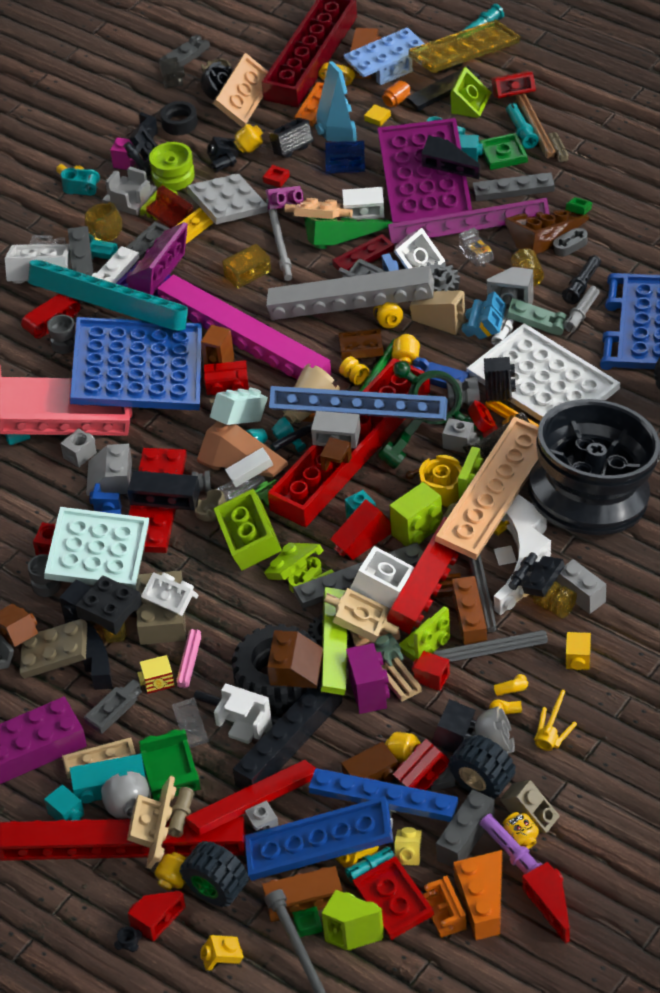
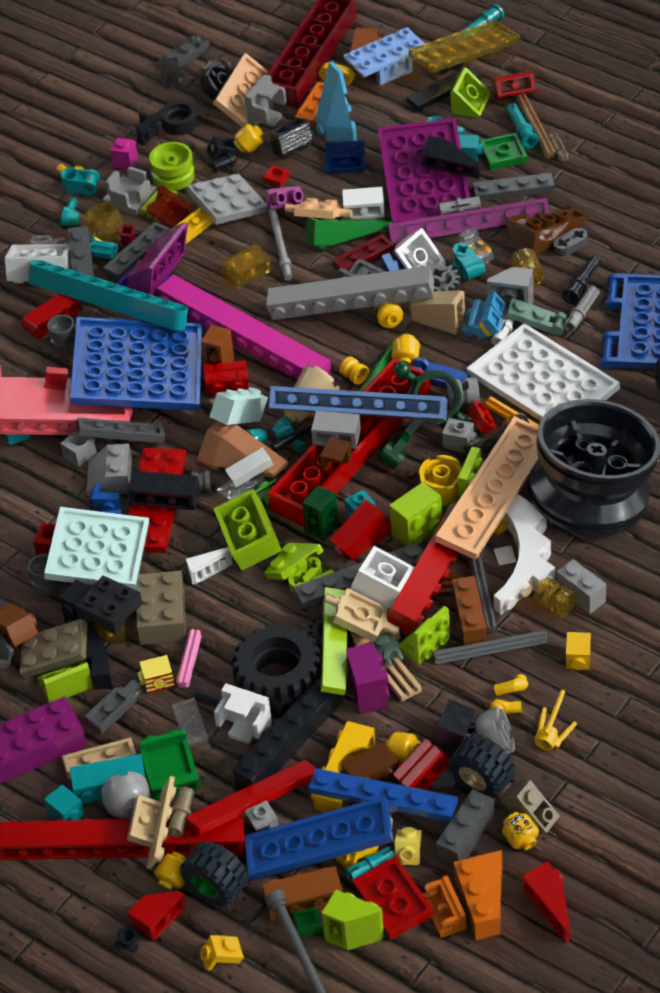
(56, 378): none -> red plate
(66, 681): none -> lime slope
(70, 216): none -> teal bar
(117, 265): white plate -> none
(120, 430): none -> dark grey plate
(127, 235): none -> dark red bush
(142, 144): black plate -> none
(168, 594): white bracket -> none
(204, 509): dark tan hair -> none
(205, 565): none -> white slope
(261, 101): none -> light grey panel
(294, 660): reddish brown slope -> none
(320, 513): none -> dark green brick
(350, 742): none -> yellow arch
(361, 344): reddish brown slope -> none
(377, 115): yellow tile -> none
(396, 94): orange brick -> none
(431, 670): red brick -> none
(467, 262): none -> teal piece
(473, 203): none -> light grey pin
(498, 379): black brick -> none
(518, 855): medium lavender pin -> none
(542, 576): black plate -> none
(579, 206): green tile -> none

